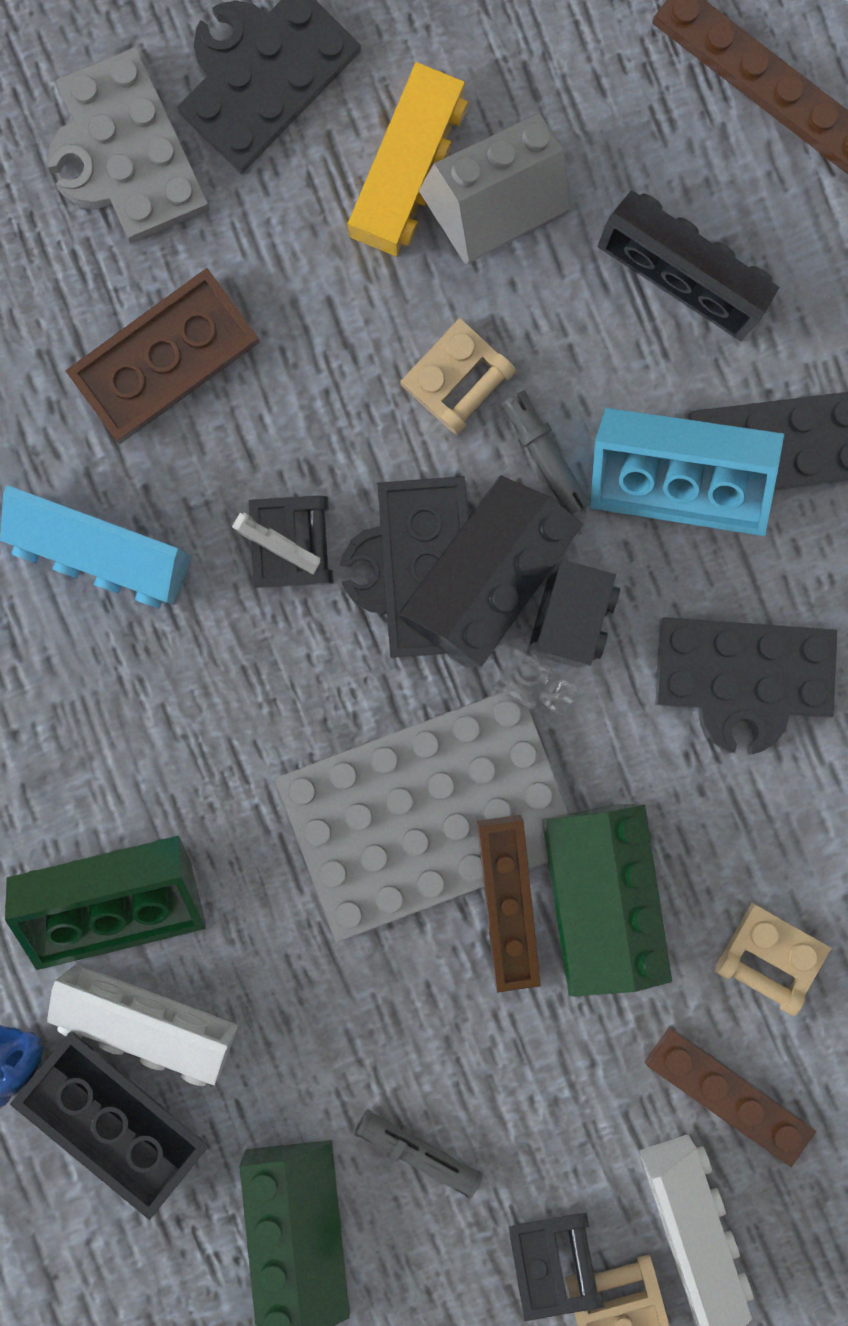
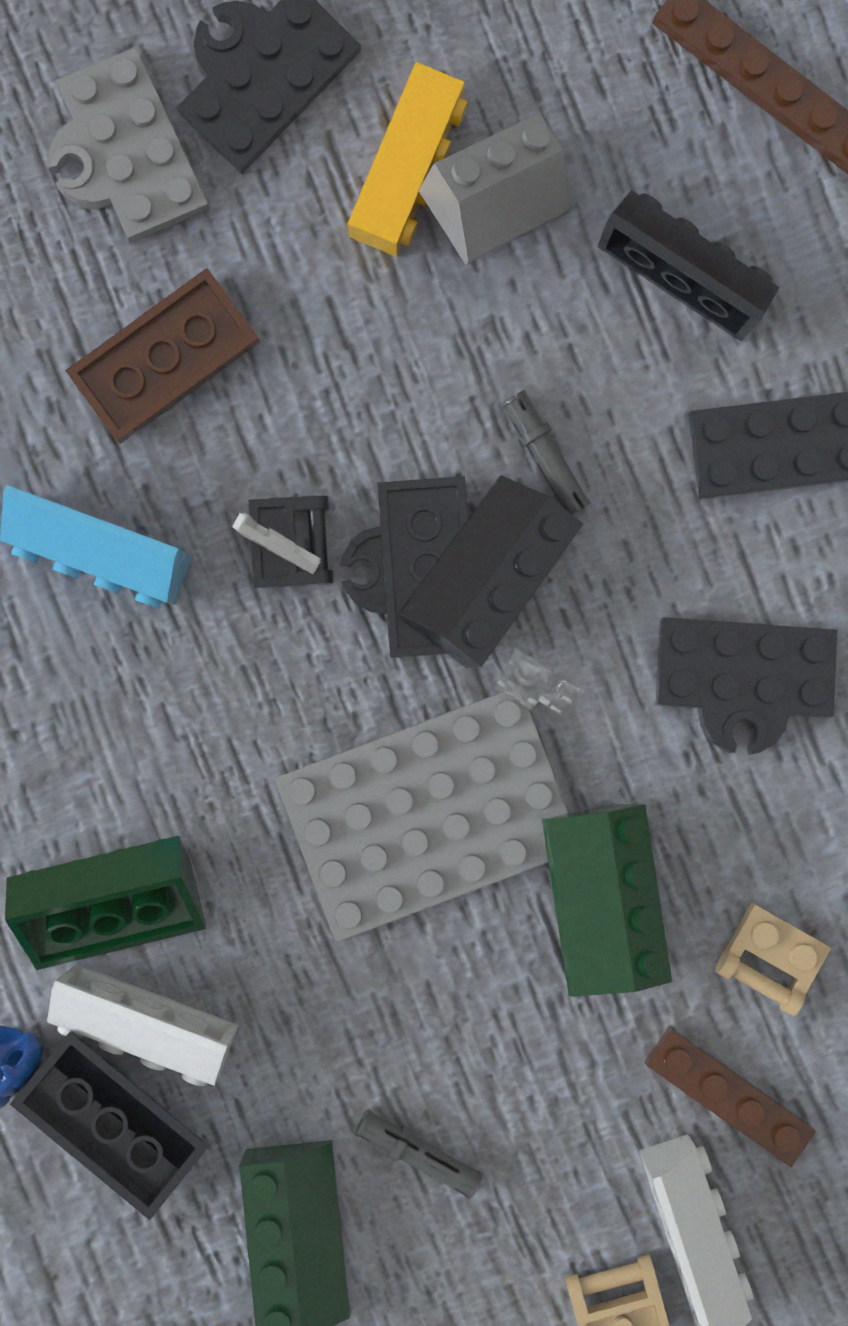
(447, 366): tan plate -> none
(508, 903): reddish brown plate -> none
(541, 1272): black plate -> none
(573, 614): black brick -> none
(685, 471): medium azure slope -> none

